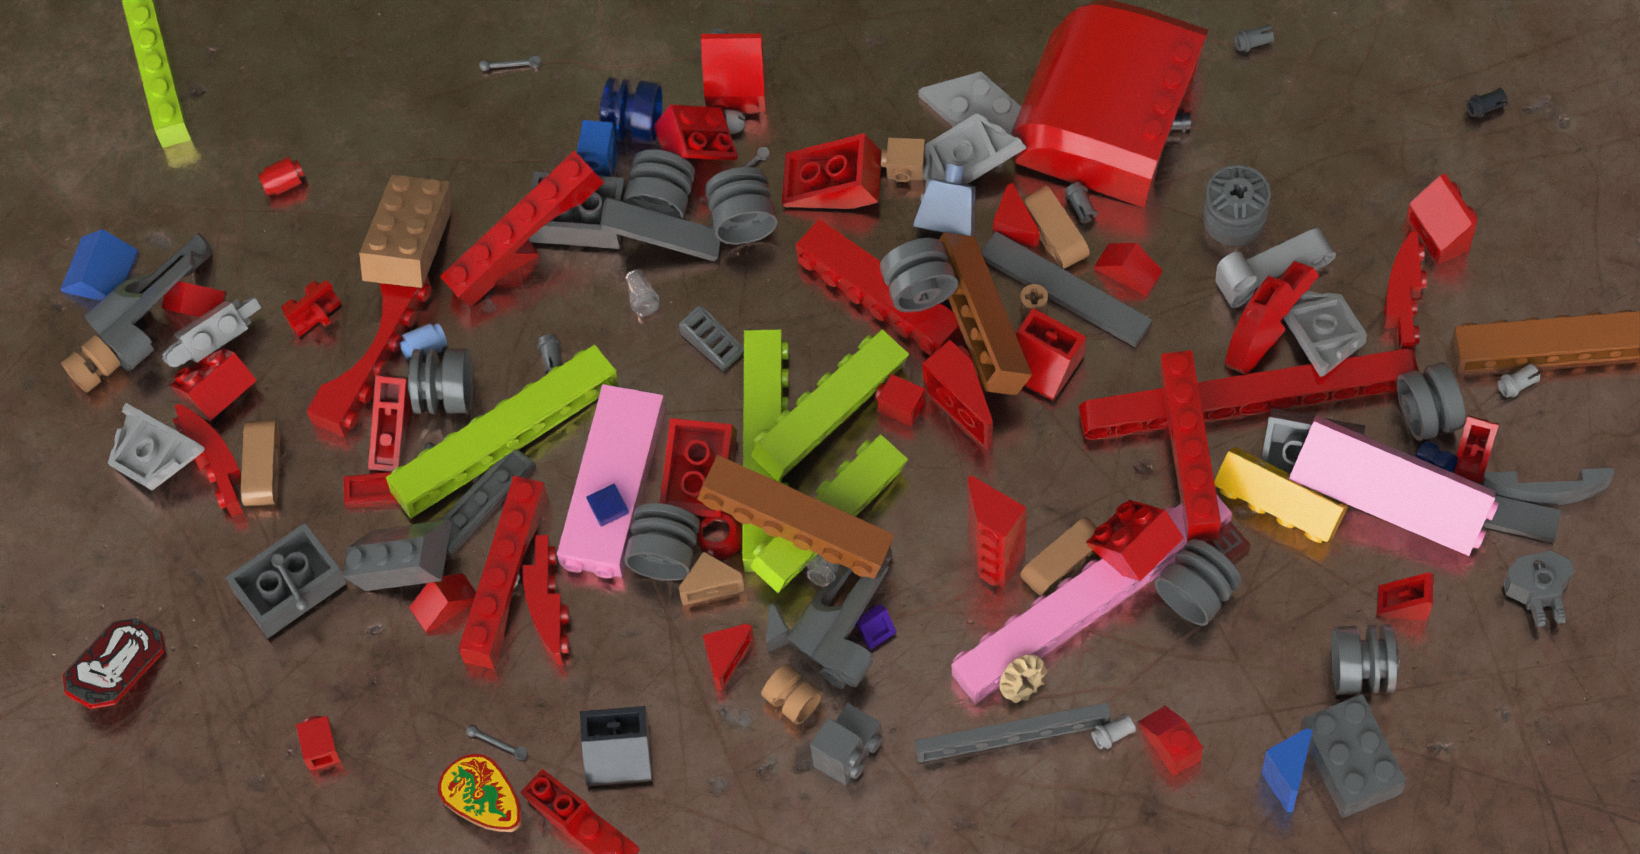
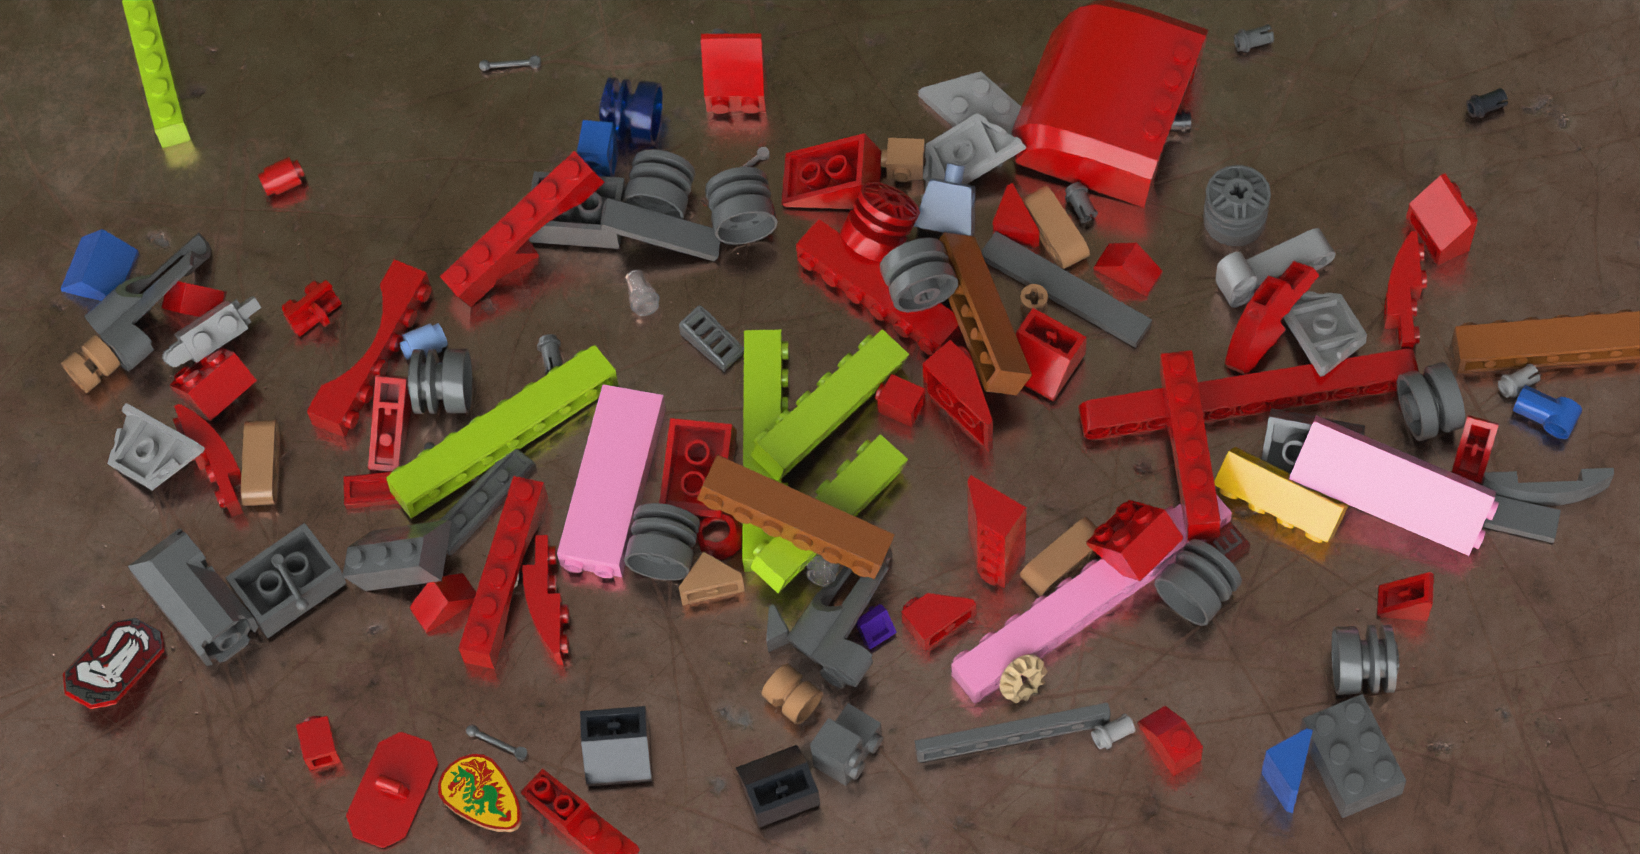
(194, 598): none -> dark grey brick
(392, 789): none -> red shield
(406, 231): medium nougat brick -> none
(607, 505): clear blue tile -> none
(695, 133): red slope -> none
(726, 650): red slope -> none
(734, 120): light grey hinge -> none
(778, 785): none -> black slope
(879, 220): none -> red wheel
(936, 617): none -> red slope
(1432, 454): clear blue wheel -> none
(1540, 583): dark grey hinge -> none
(1555, 415): none -> blue piece

